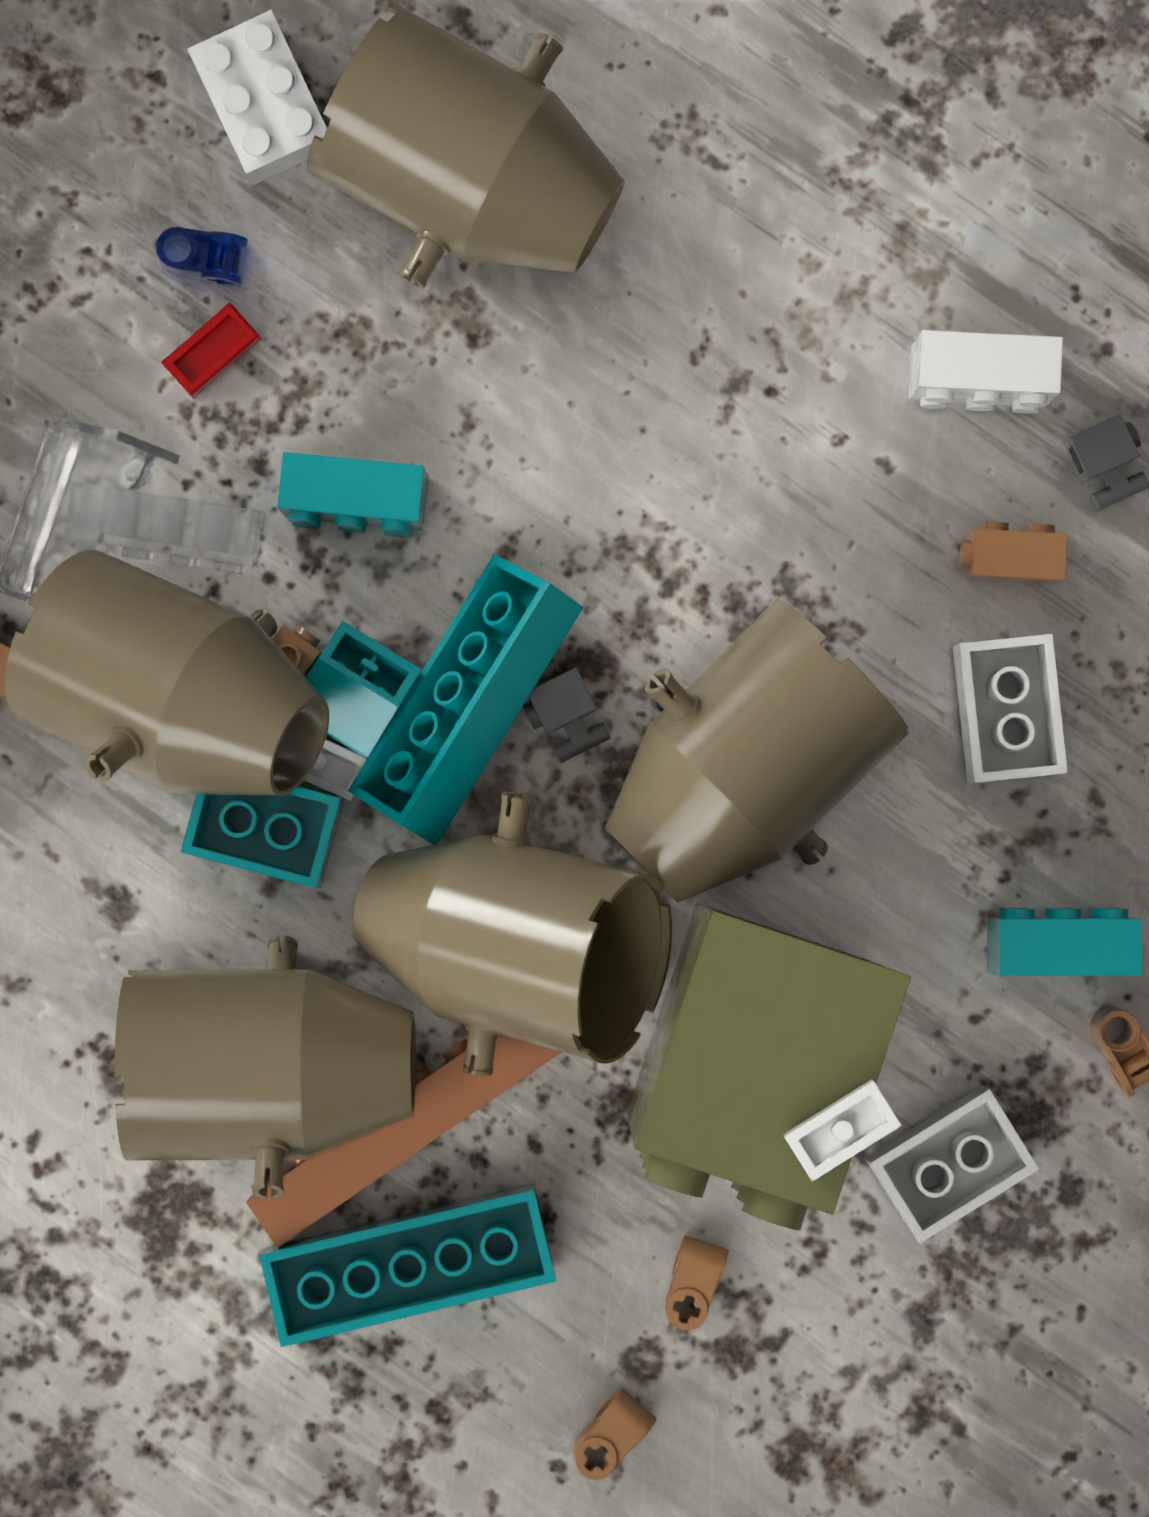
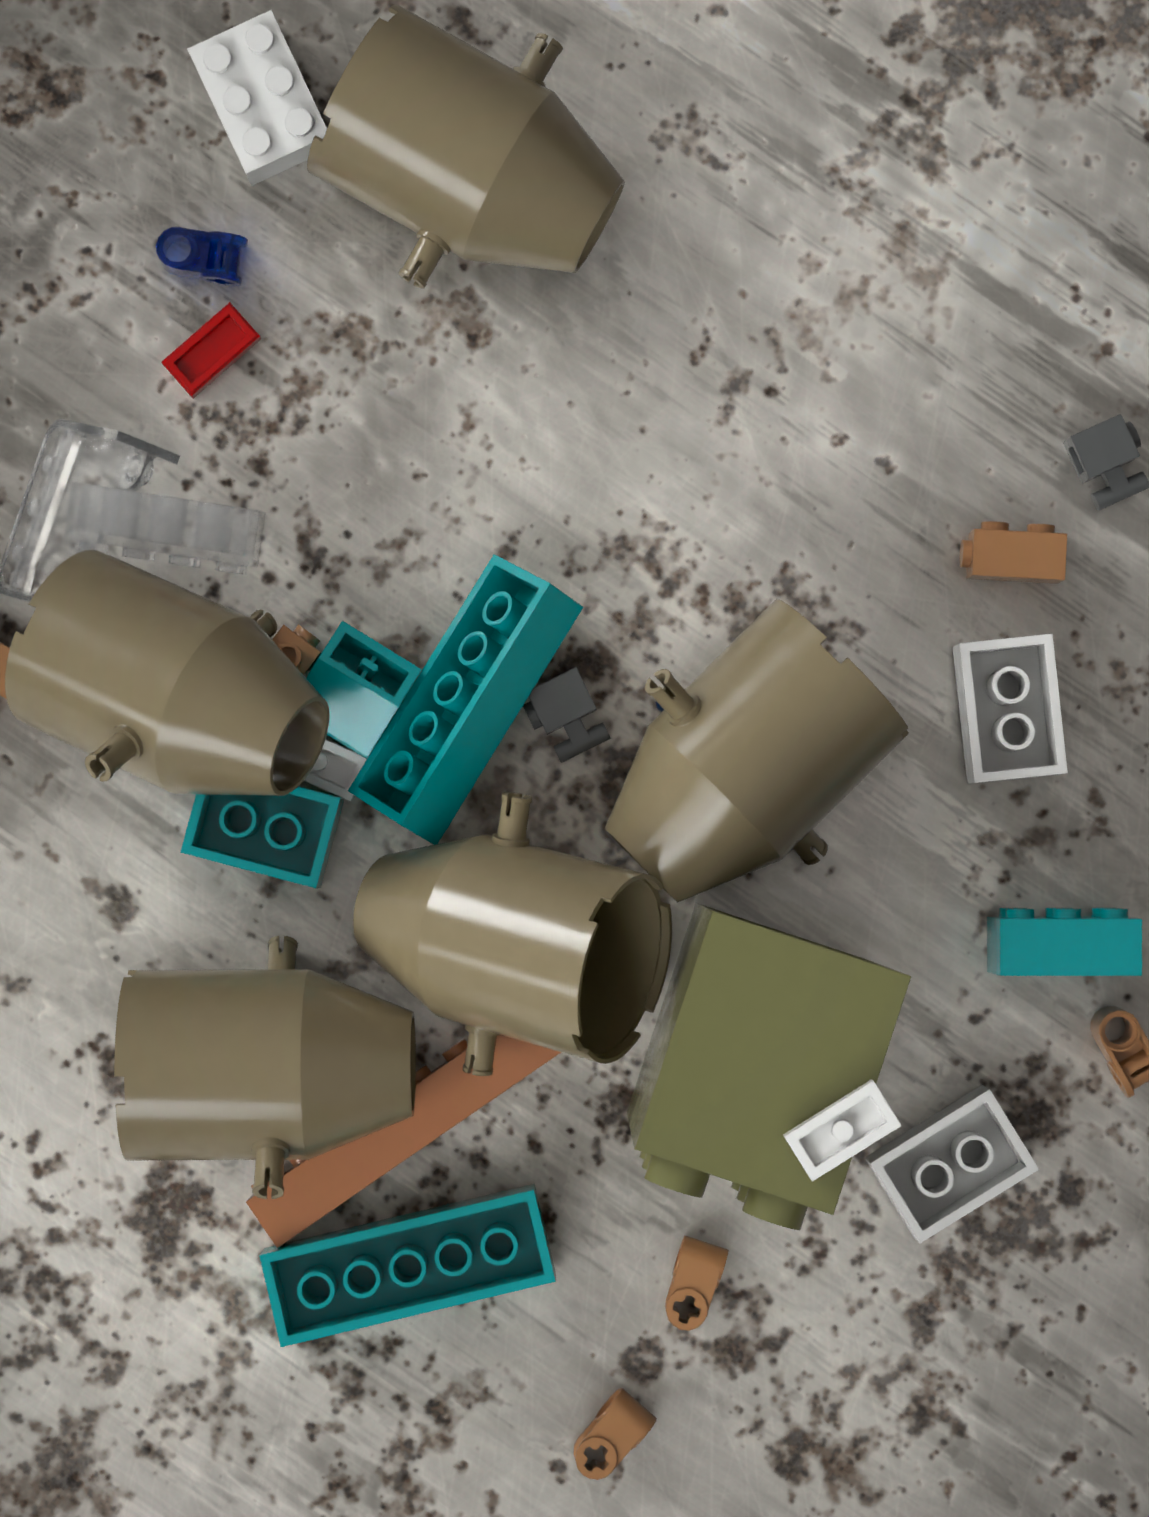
(352, 494): teal brick -> none
(985, 370): white brick -> none

